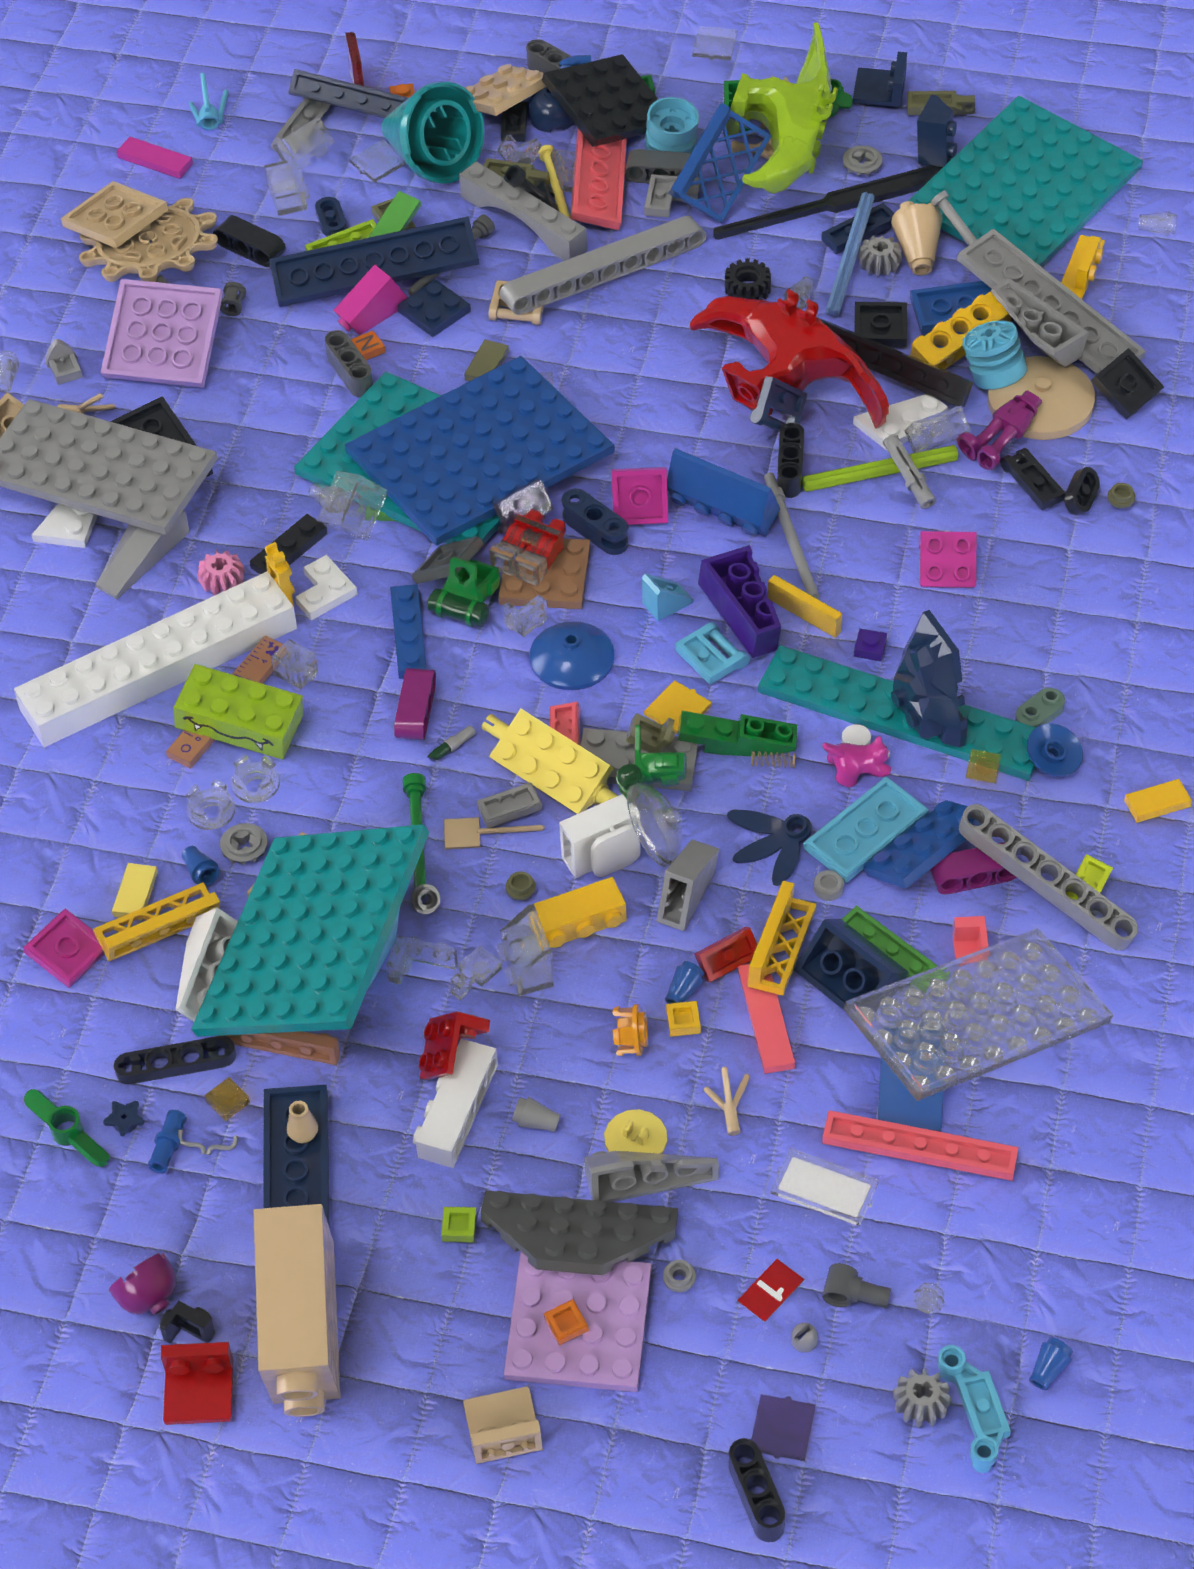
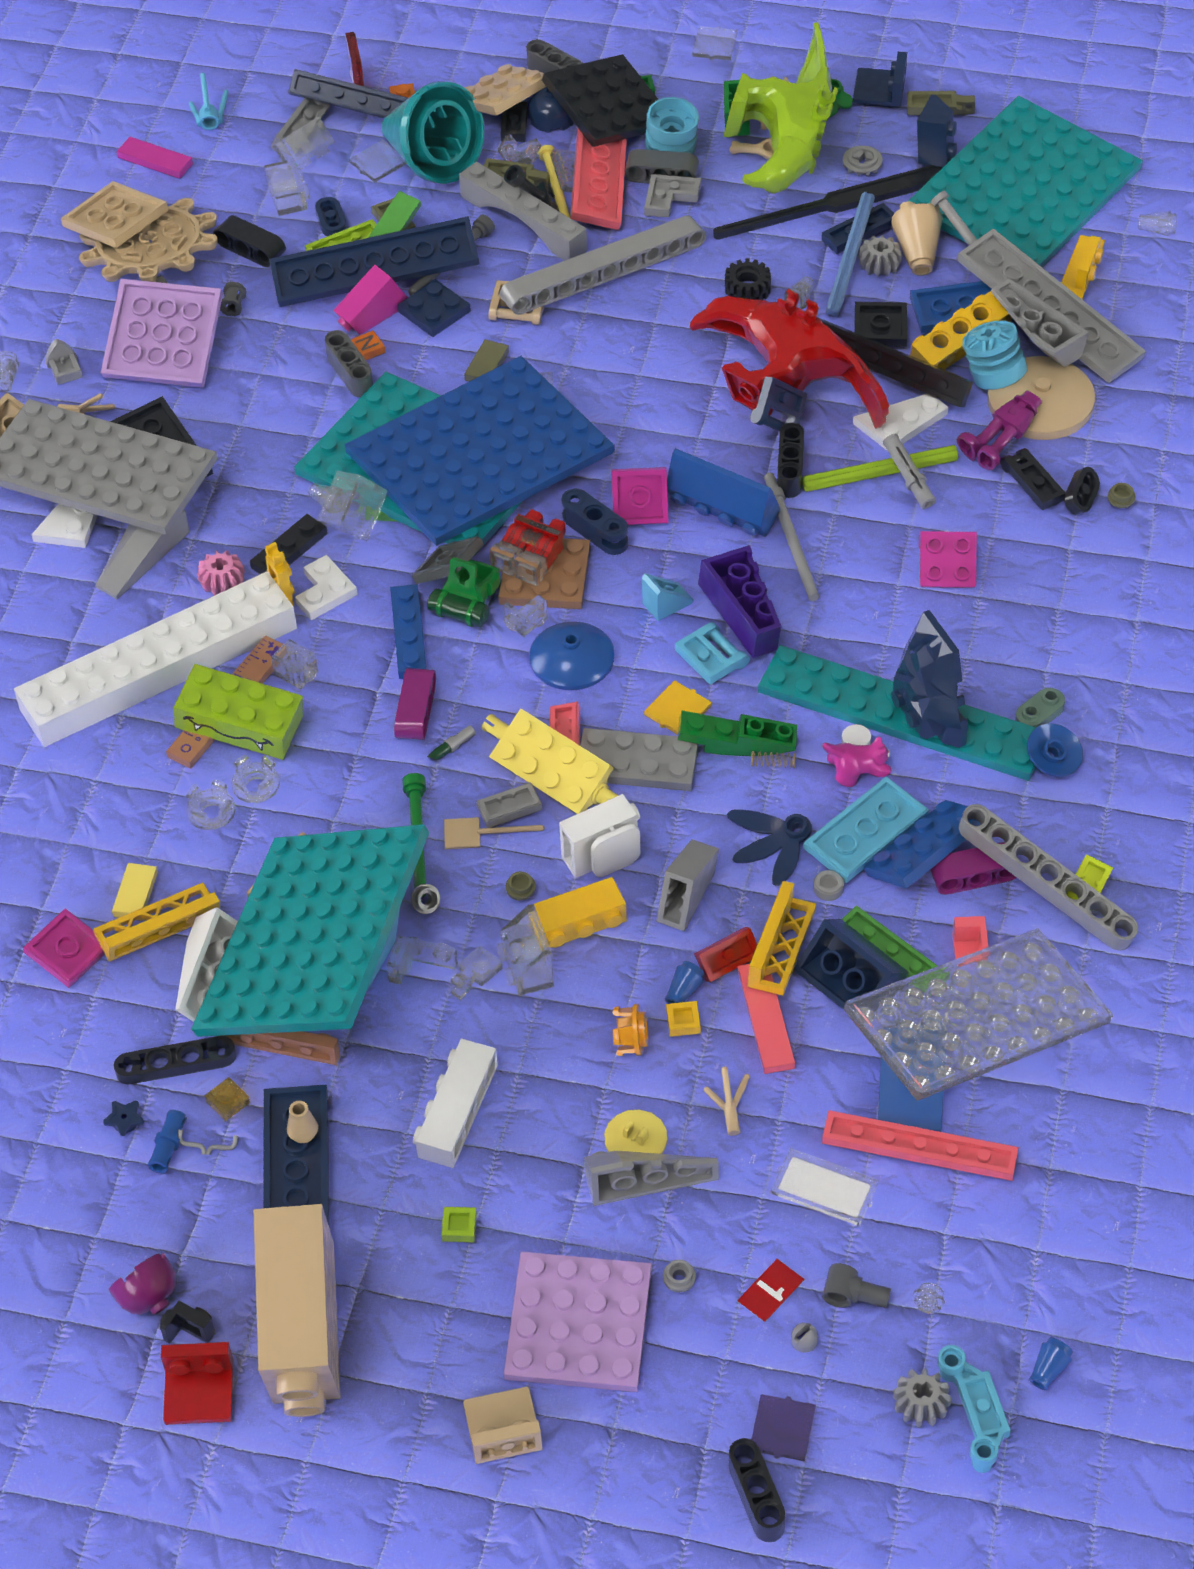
(74, 1136): green piece -> none
(200, 866): blue cone -> none
(241, 834): light grey gear -> none
(442, 1038): red bracket -> none
(521, 502): clear purple bracket -> none
(535, 1115): light grey cone -> none
(566, 1322): orange tile -> none
(574, 60): blue arm -> none
(577, 1233): dark grey plate -> none
(653, 735): olive bracket -> none
(655, 823): clear dish -> none
(662, 768): green piece -> none
(701, 151): blue fence -> none
(804, 606): yellow tile -> none
(870, 644): dark purple plate -> none
(937, 429): clear brick -> none
(983, 766): clear yellow plate -> none
(1127, 383): black plate -> none
(1157, 800): yellow tile -> none

